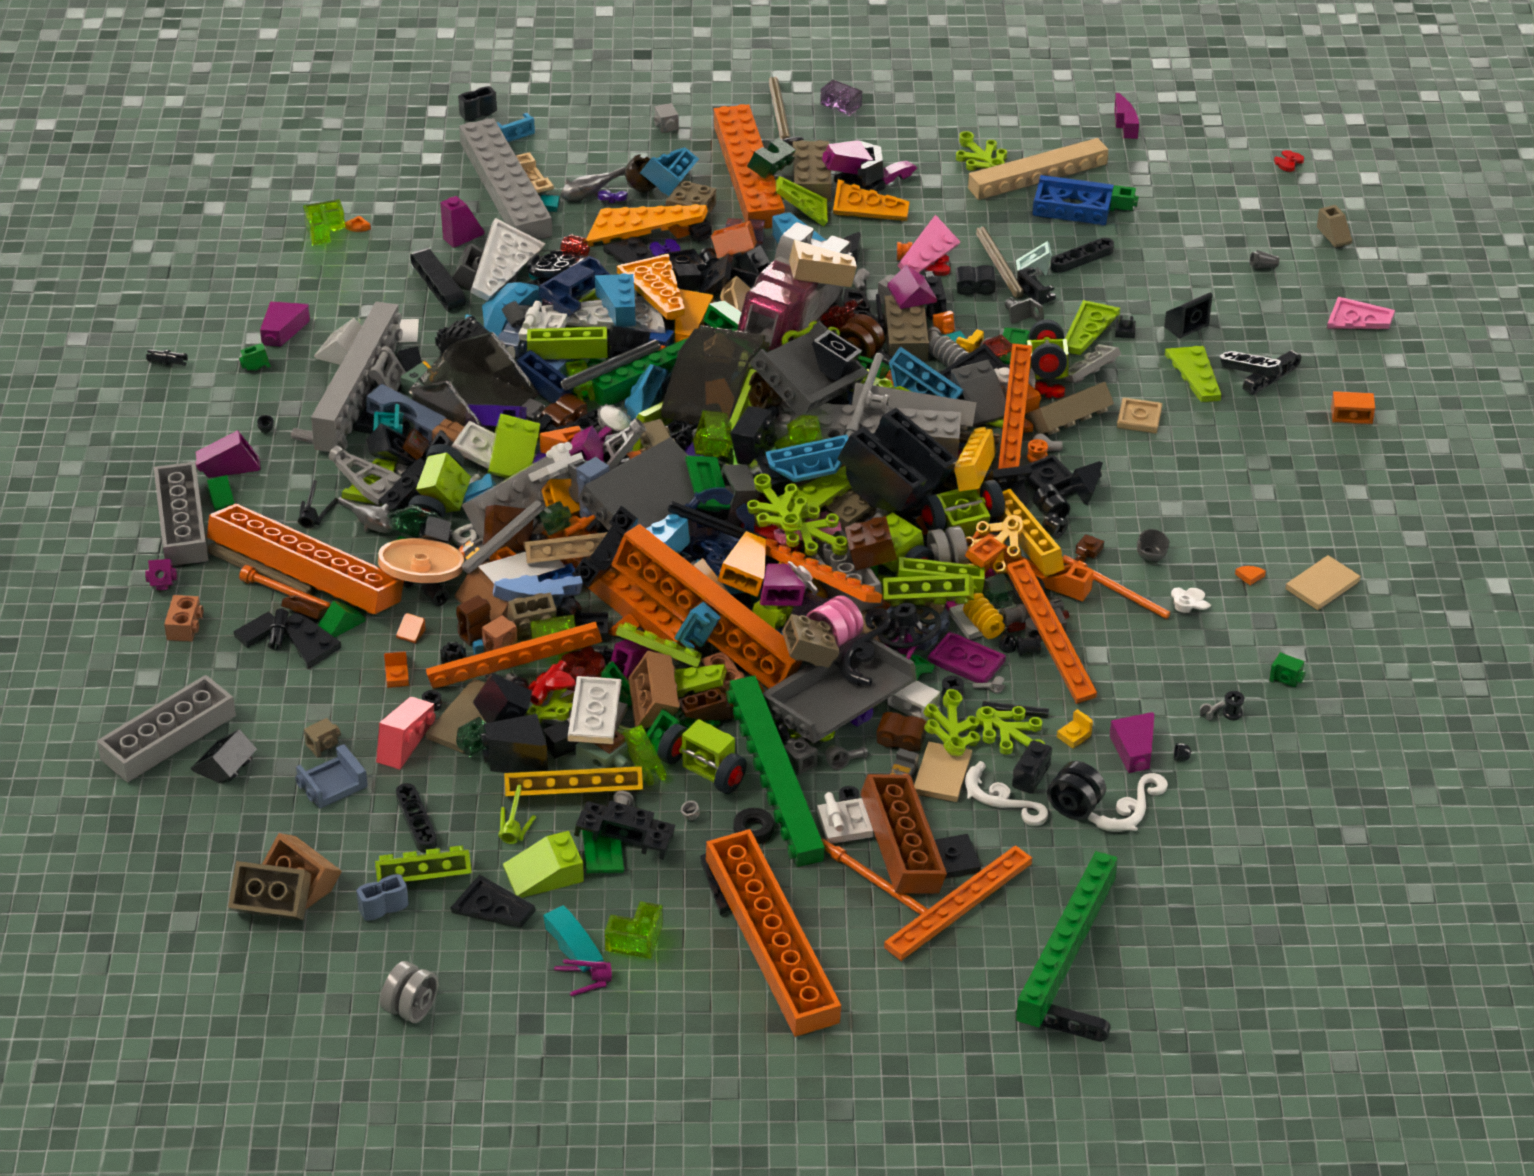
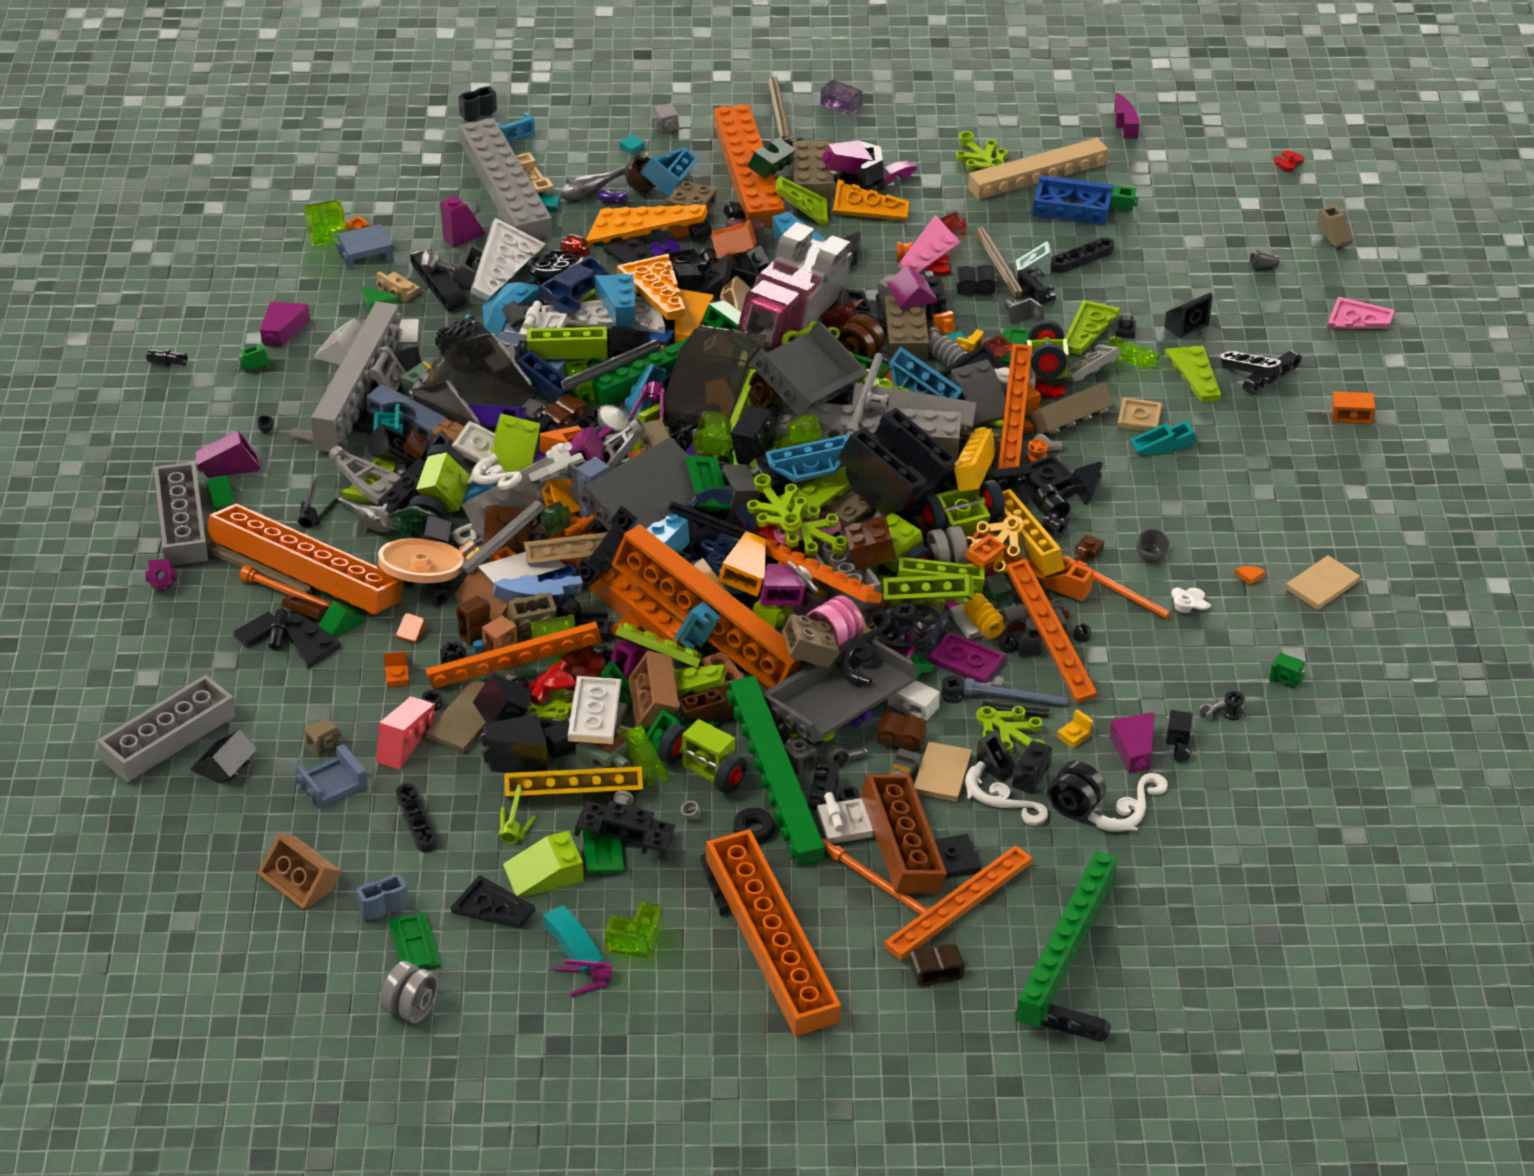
(183, 618): nougat brick -> none
(269, 890): dark tan brick -> none
(364, 243): none -> sand blue panel
(371, 295): none -> green slope
(397, 285): none -> tan bracket
(414, 941): none -> green piece
(426, 866): lime brick -> none
(431, 260): none -> flat silver bar
(469, 736): clear green brick -> none
(494, 474): none -> white plant
(632, 144): none -> teal tile
(654, 392): none -> magenta plant
(734, 210): none -> black wheel
(821, 265): tan wedge -> none
(823, 784): none -> black hinge
(835, 355): black slope -> none
(858, 279): light grey arm -> none
(937, 964): none -> dark brown brick
(952, 743): lime plant -> none
(954, 222): none -> clear red bracket
(972, 688): none -> sand blue piece
(995, 756): none -> black slope
(1079, 633): none -> black hinge
(1133, 353): none -> clear neon green hinge
(1165, 439): none -> teal slope
(1179, 727): none -> black brick

